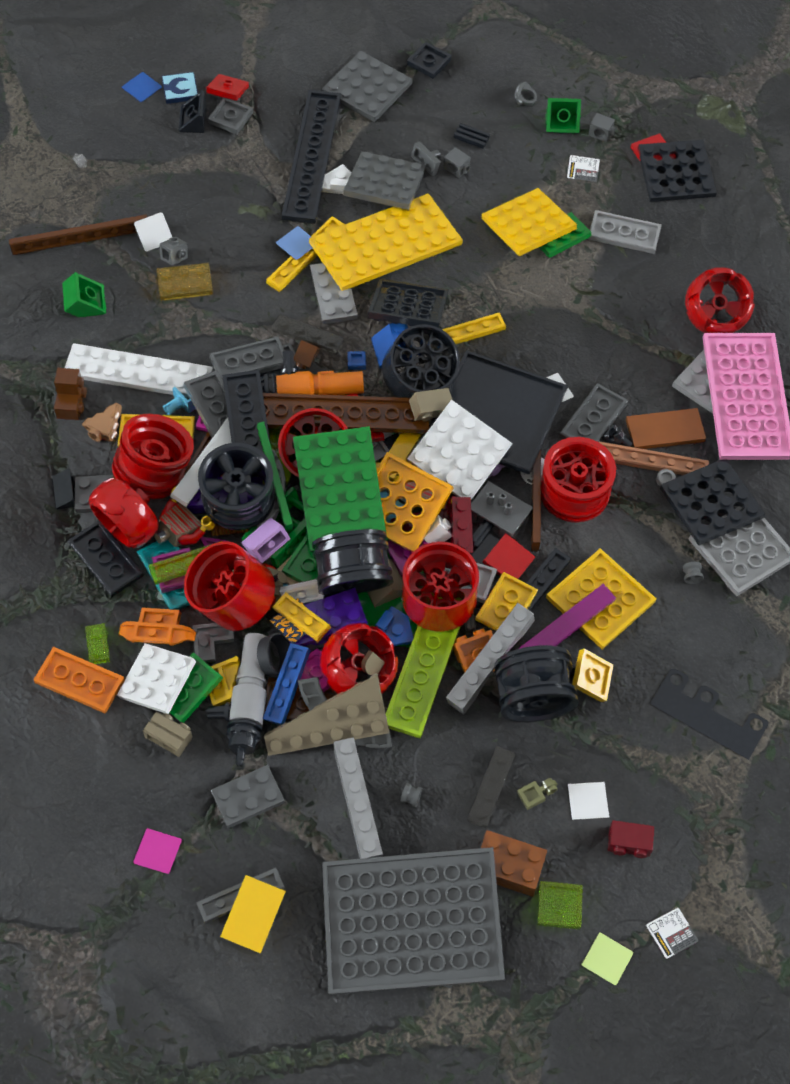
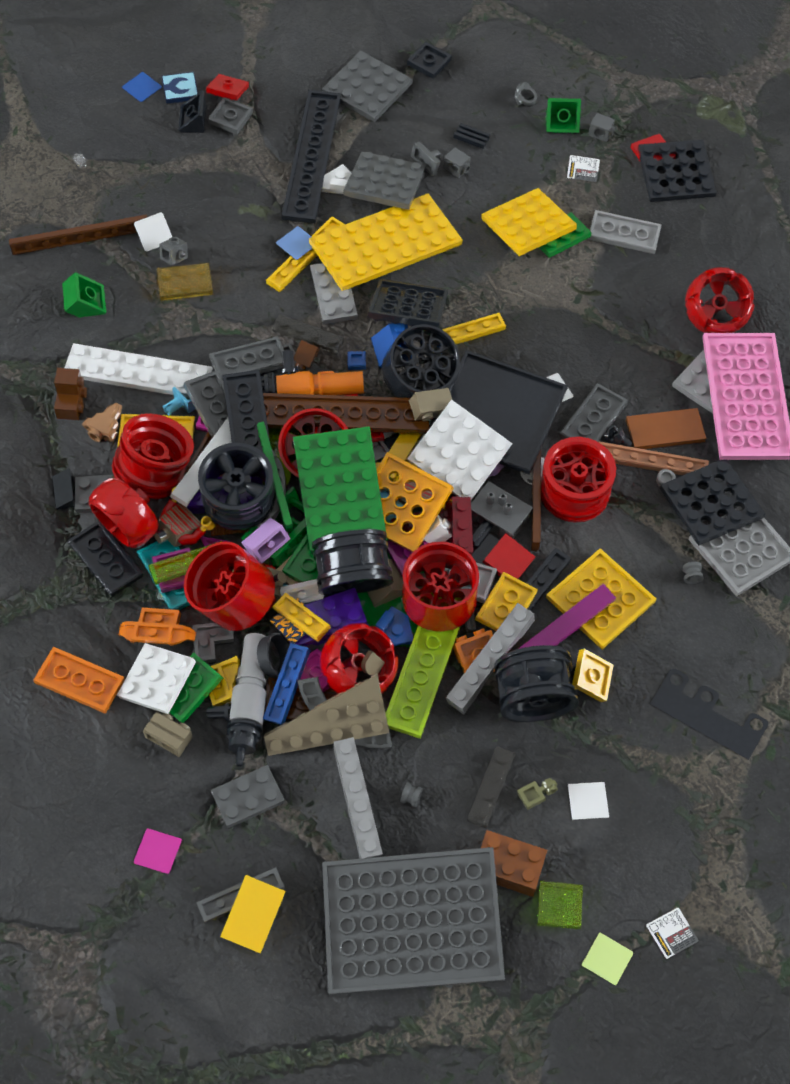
(97, 643): clear neon green plate -> none
(631, 839): dark red brick -> none

